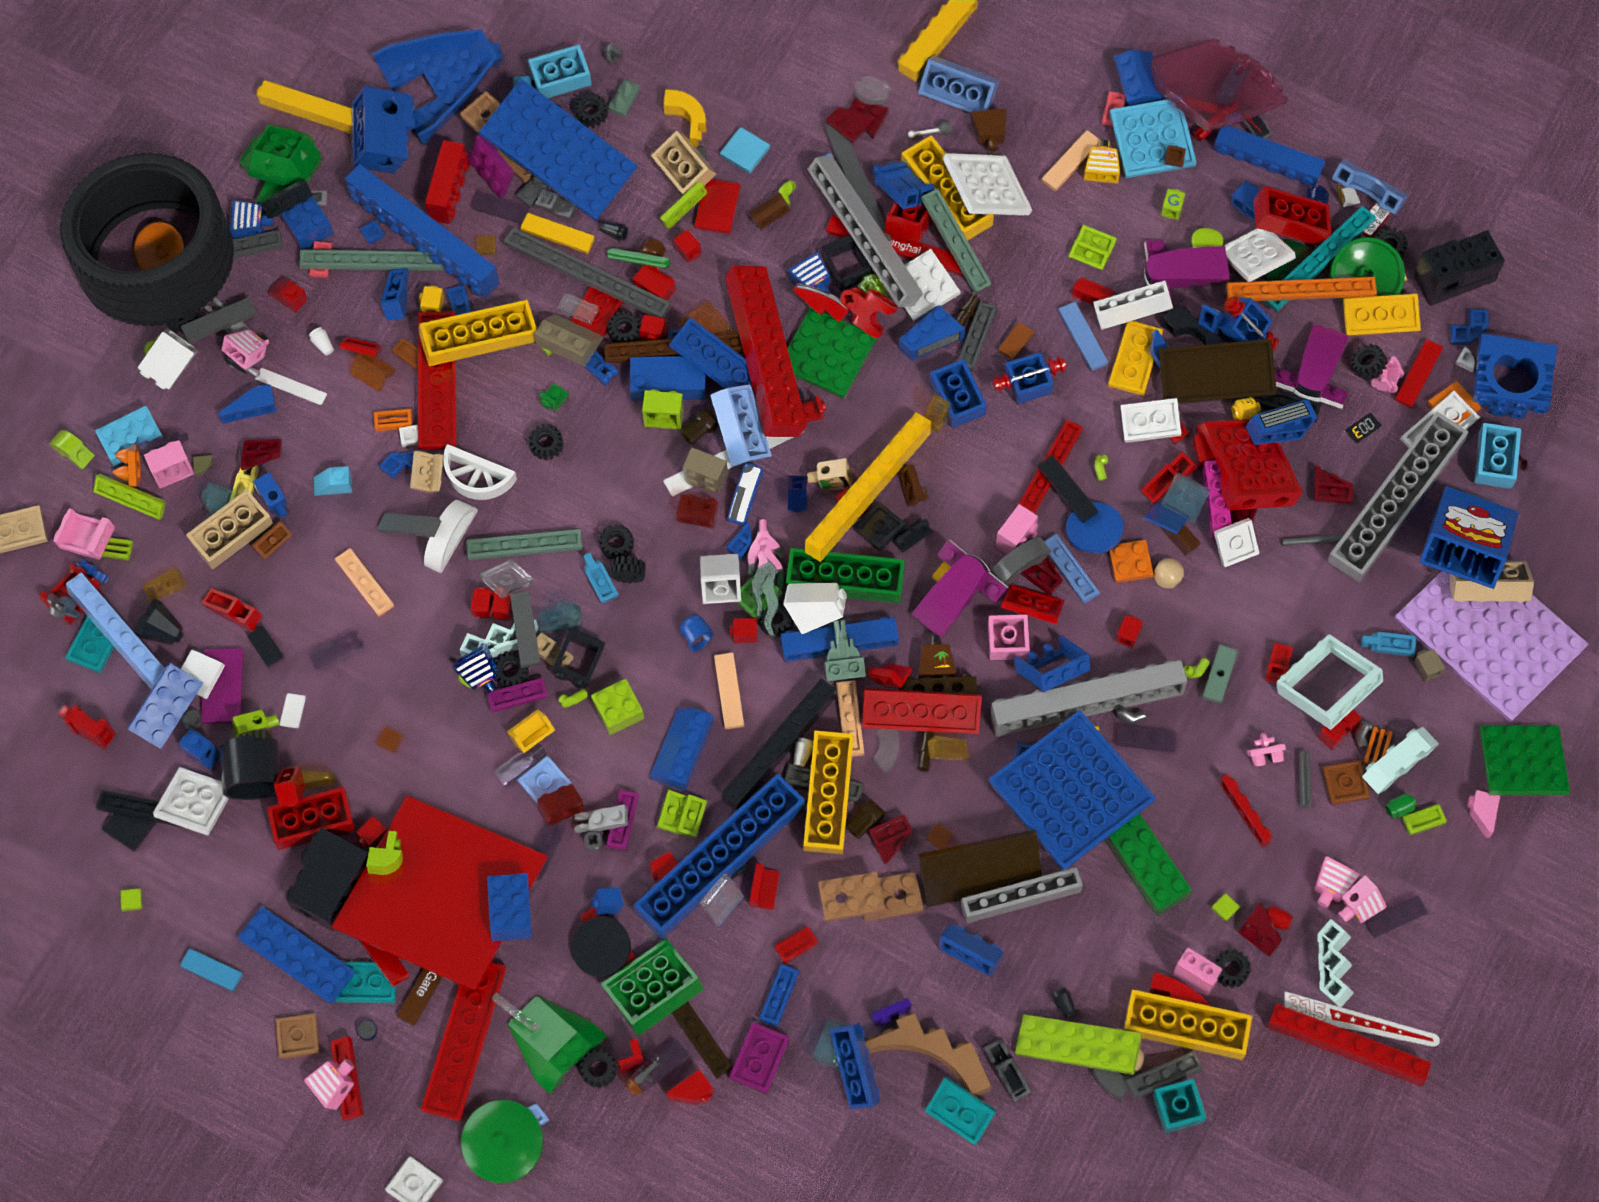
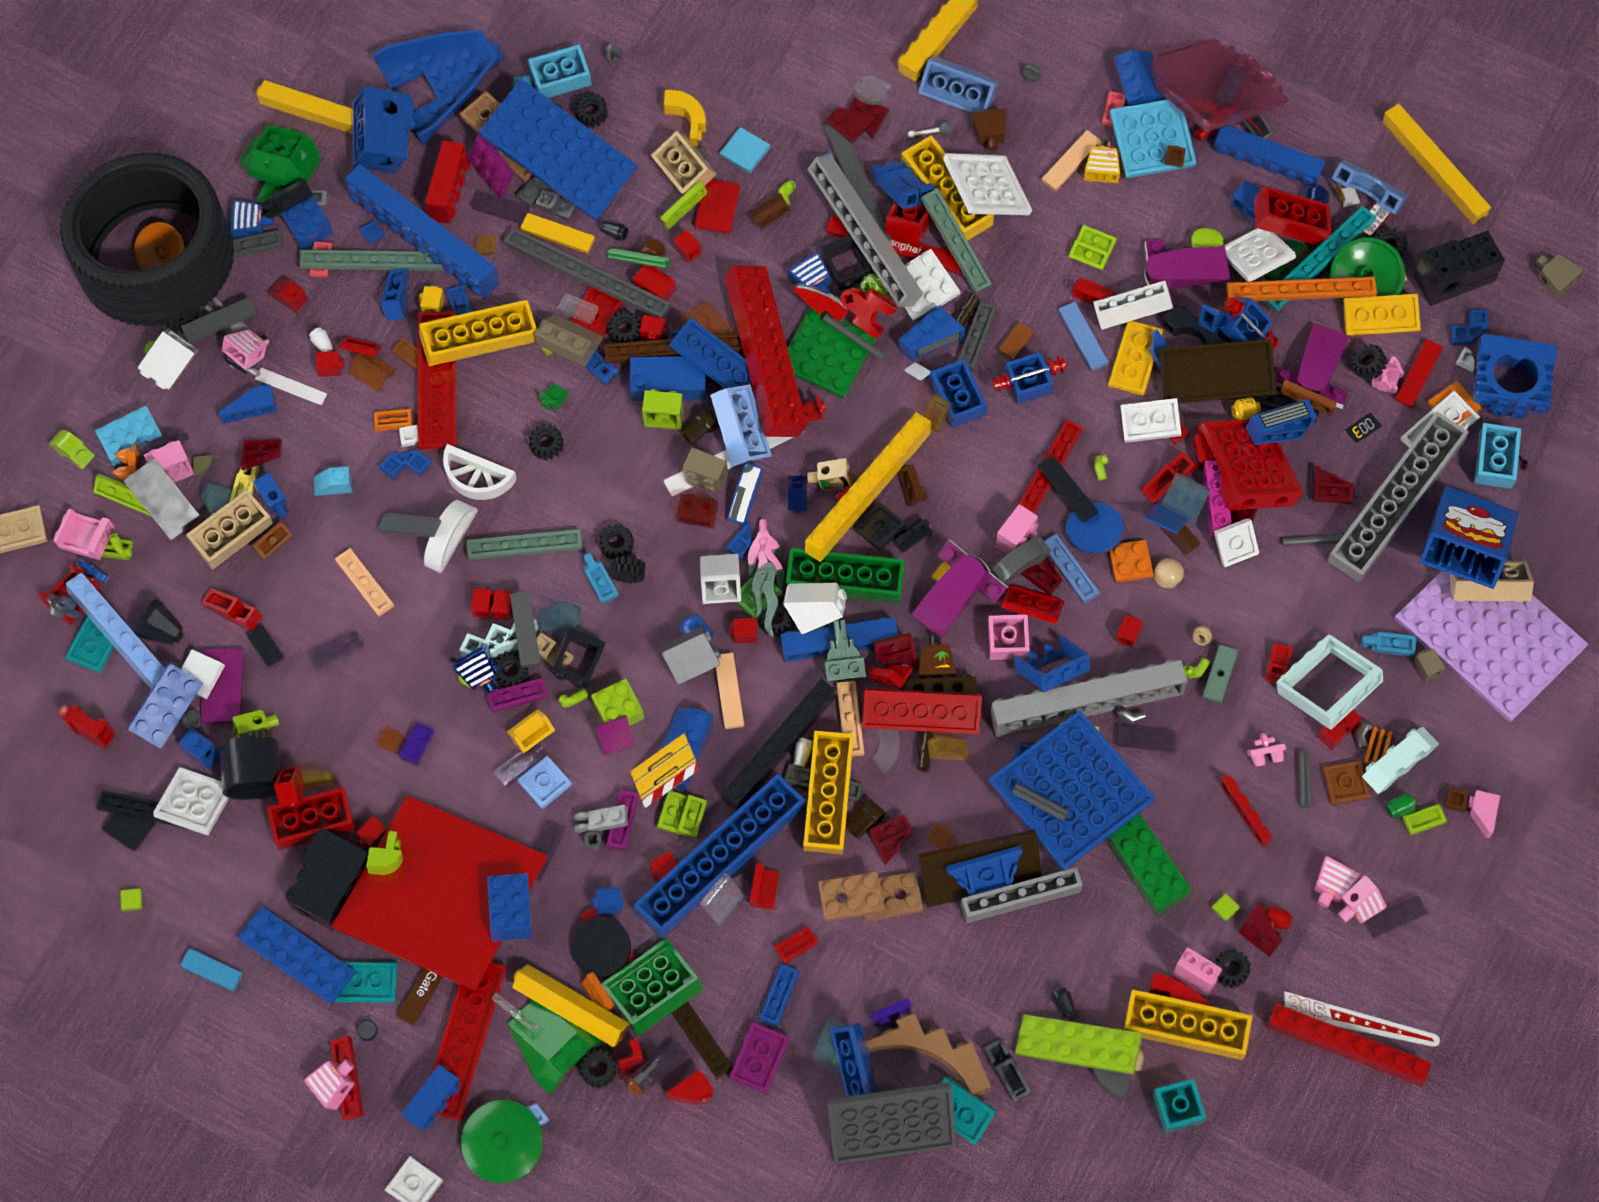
(118, 546): none -> lime arm
(162, 498): none -> tile
(168, 576): clear yellow slope -> none
(292, 710): white sticker -> none
(297, 1036): medium nougat tile -> none
(329, 363): none -> red brick
(388, 964): red tile -> none
(416, 743): none -> dark purple plate
(426, 472): tan bracket -> none
(431, 1099): none -> blue brick
(506, 578): clear tile -> none
(559, 804): clear red brick -> none
(570, 1005): none -> yellow brick
(597, 992): none -> orange tile
(615, 735): none -> magenta piece
(624, 98): sand green tile -> none
(664, 770): none -> yellow sticker
(690, 654): none -> flat silver brick
(854, 337): none -> dark grey bar
(892, 1123): none -> dark grey plate
(897, 650): none -> dark red wing
(917, 371): none -> white sticker
(971, 949): blue slope -> none
(987, 871): none -> blue wing
(1031, 72): none -> dark grey tile
(1040, 802): none -> dark grey axle
(1164, 1075): dark grey tile -> none
(1173, 204): lime brick -> none
(1202, 635): none -> tan plate
(1299, 394): none -> dark orange tile
(1332, 963): light aqua brick -> none
(1436, 164): none -> yellow tile
(1456, 800): none -> reddish brown plate
(1524, 760): green plate -> none
(1558, 274): none -> dark tan torso

